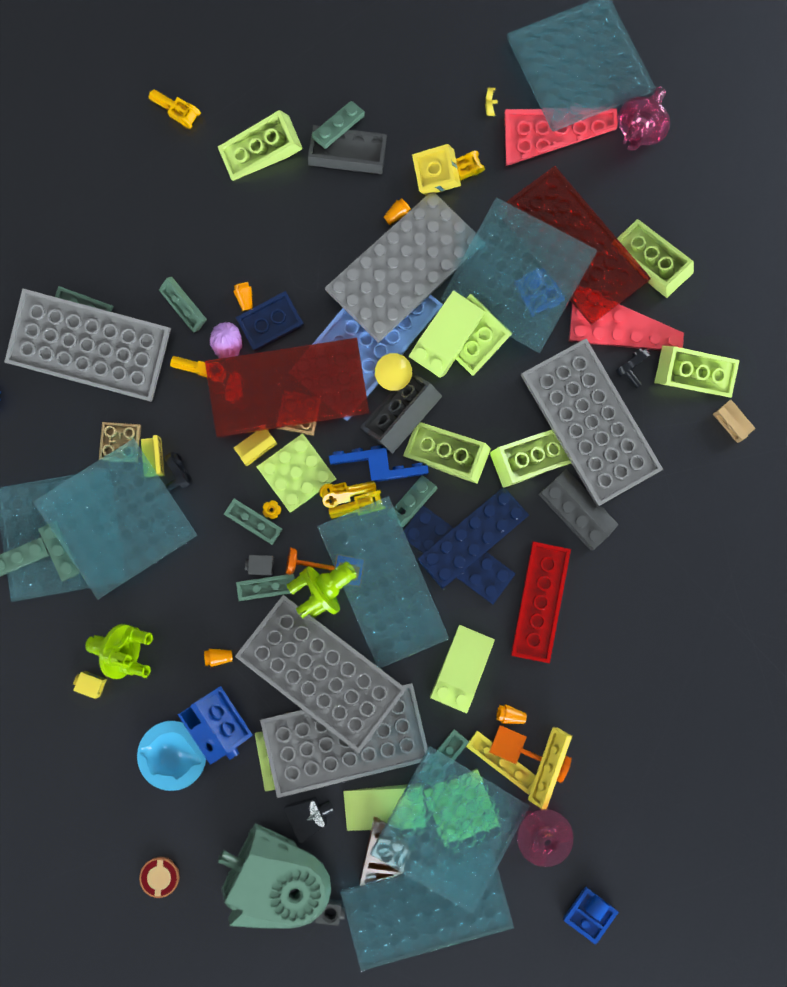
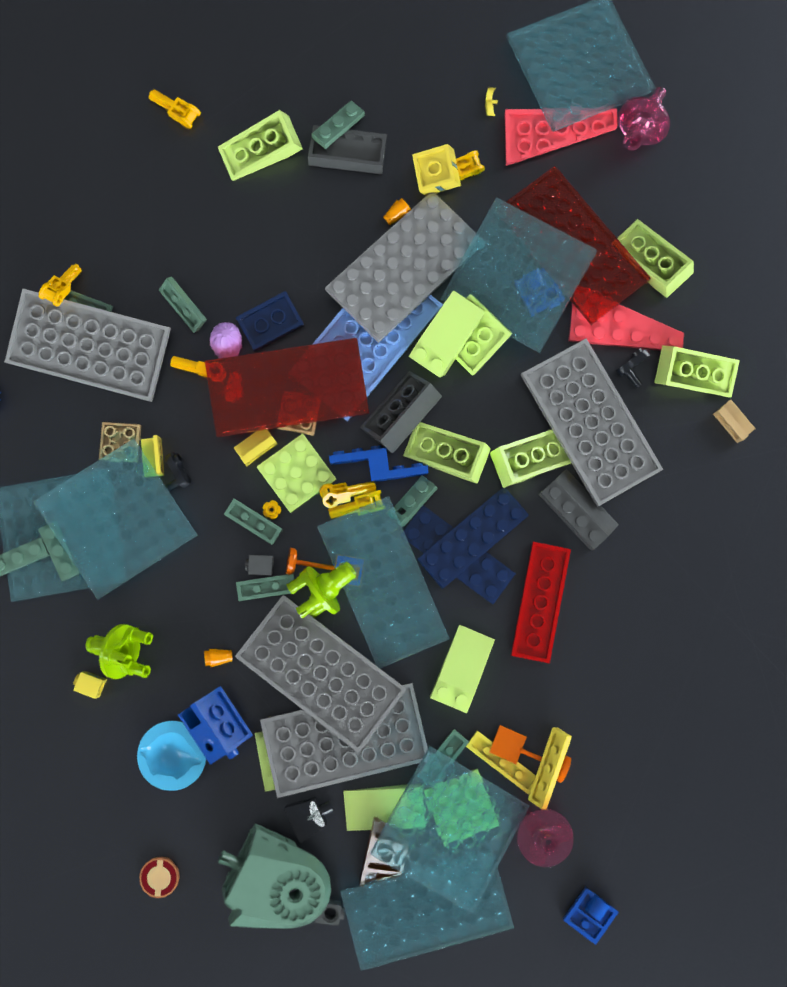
(58, 288): none -> yellow connector
(244, 296): light orange cone -> none
(393, 372): light yellow dish -> none
(510, 715): light orange cone -> none

